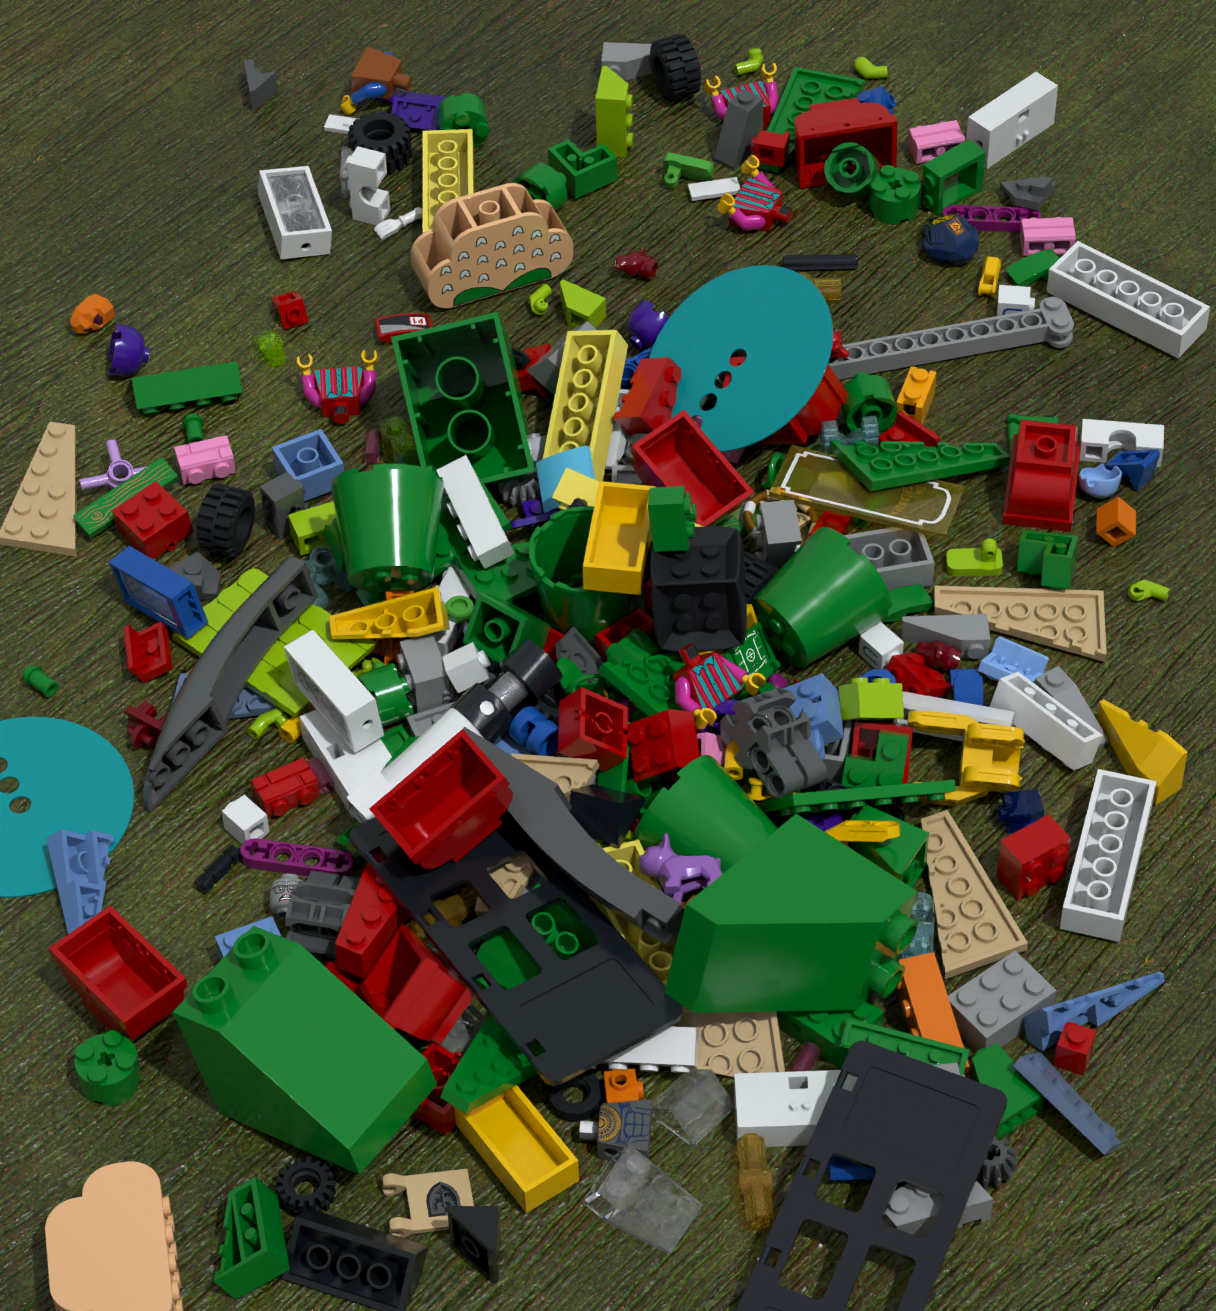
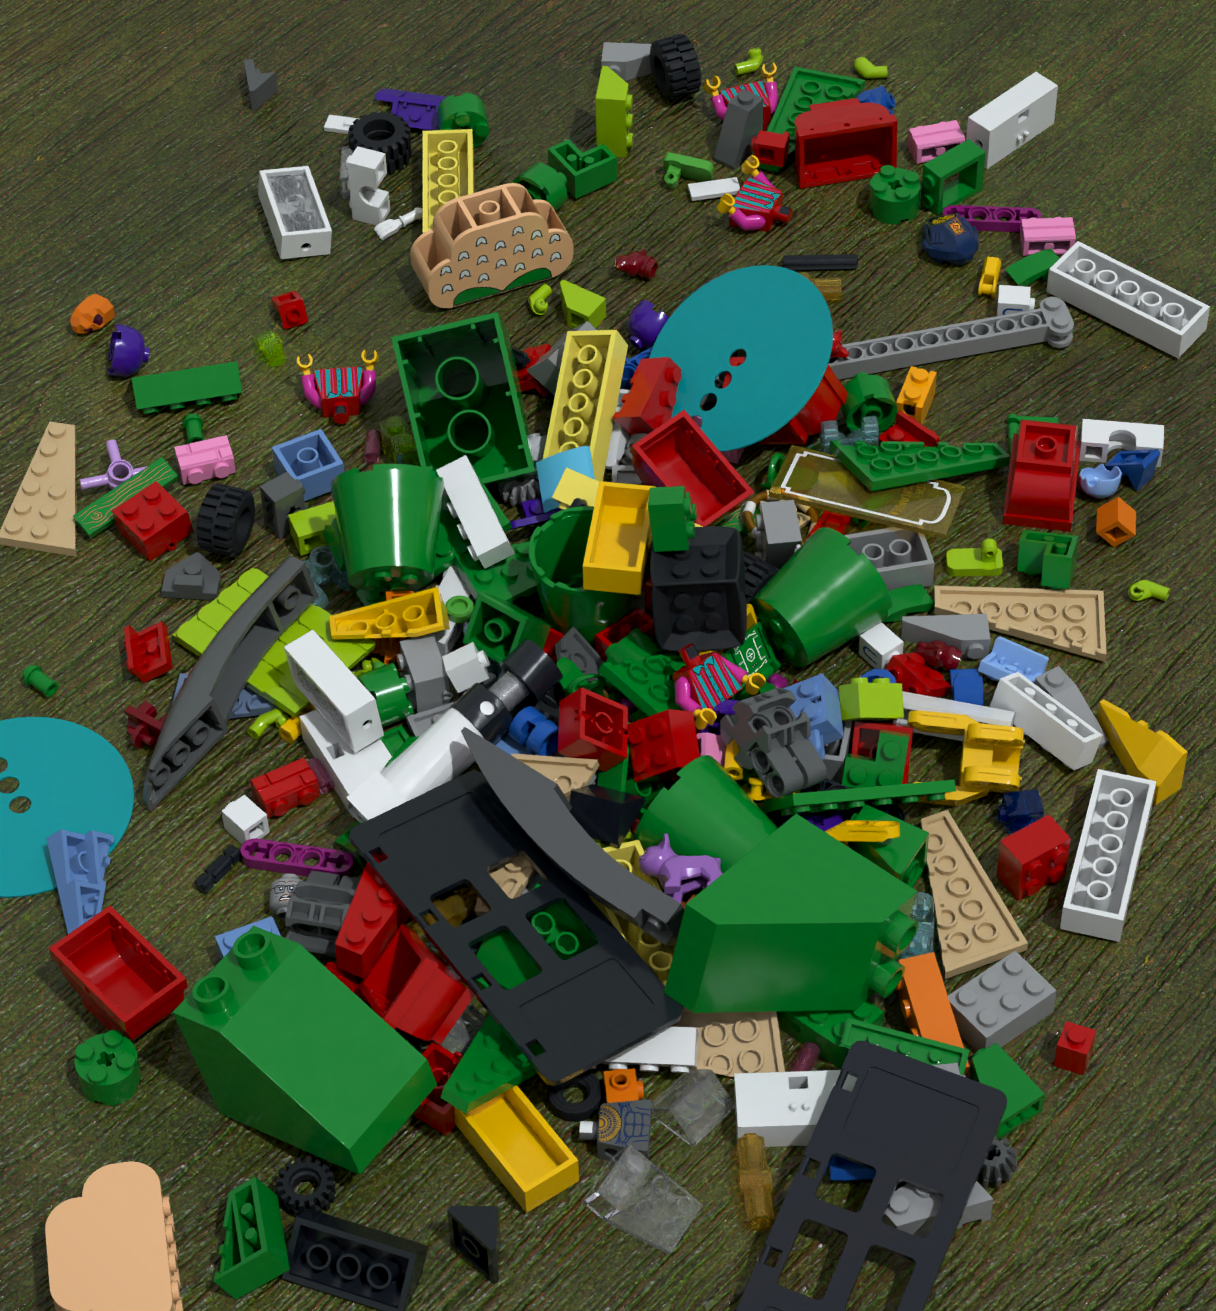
(158, 592): blue window -> none
(375, 77): dark orange torso -> none
(400, 324): slope -> none
(428, 1199): tan flag -> none
(445, 804): red container -> none
(841, 162): green brick -> none
(1029, 192): dark grey plate -> none
(1046, 1025): medium blue wedge -> none
(1067, 1101): sand blue wing -> none

